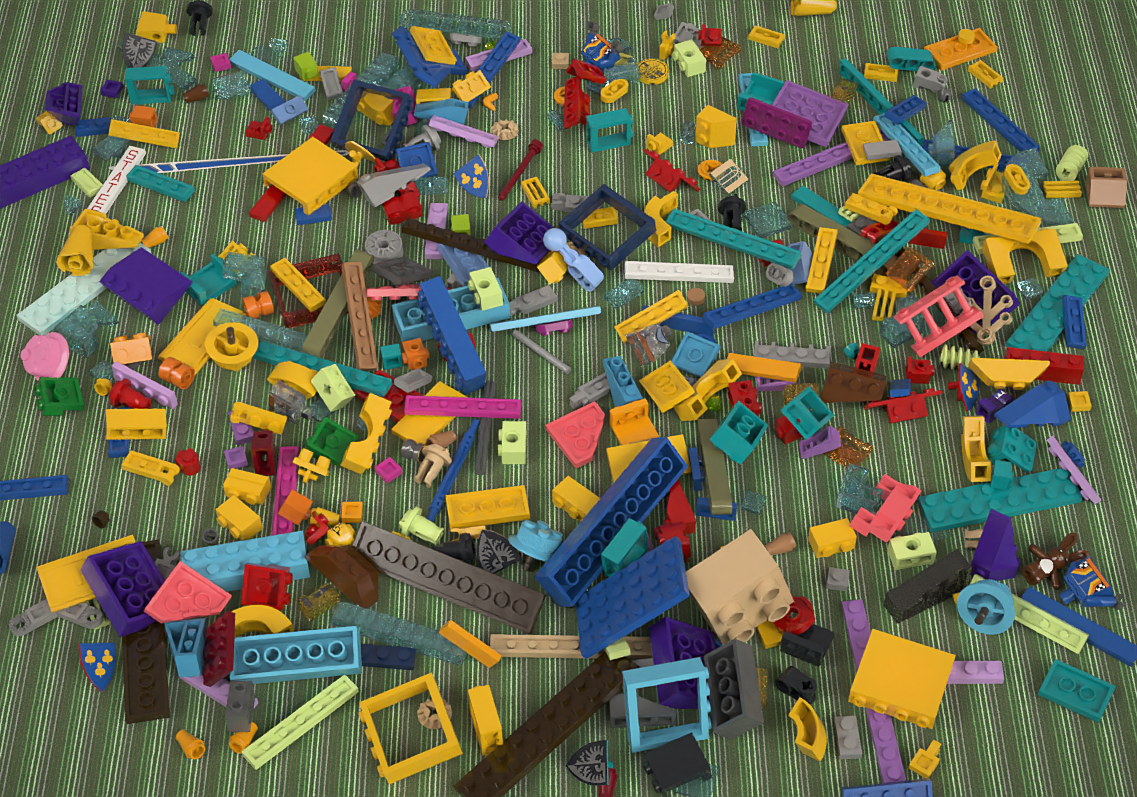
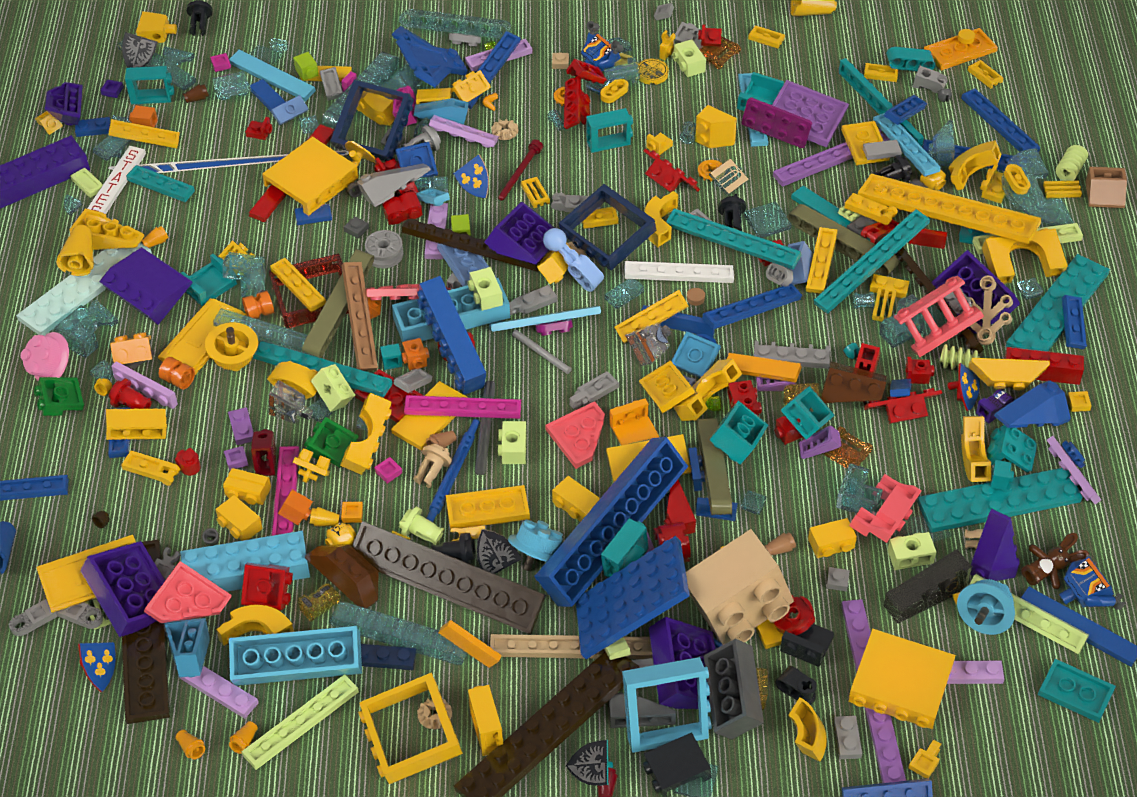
(219, 649): dark red plate -> none
(240, 706): dark grey brick -> none
(257, 417): yellow plate -> none
(316, 531): red bracket -> none
(356, 227): none -> dark grey plate
(401, 271): dark grey plate -> none
(413, 450): dark grey wheel -> none
(432, 45): yellow tile -> none
(433, 196): none -> medium azure plate
(620, 382): dark azure slope -> none
(845, 90): clear yellow leg -> none
(906, 265): clear orange plate -> none

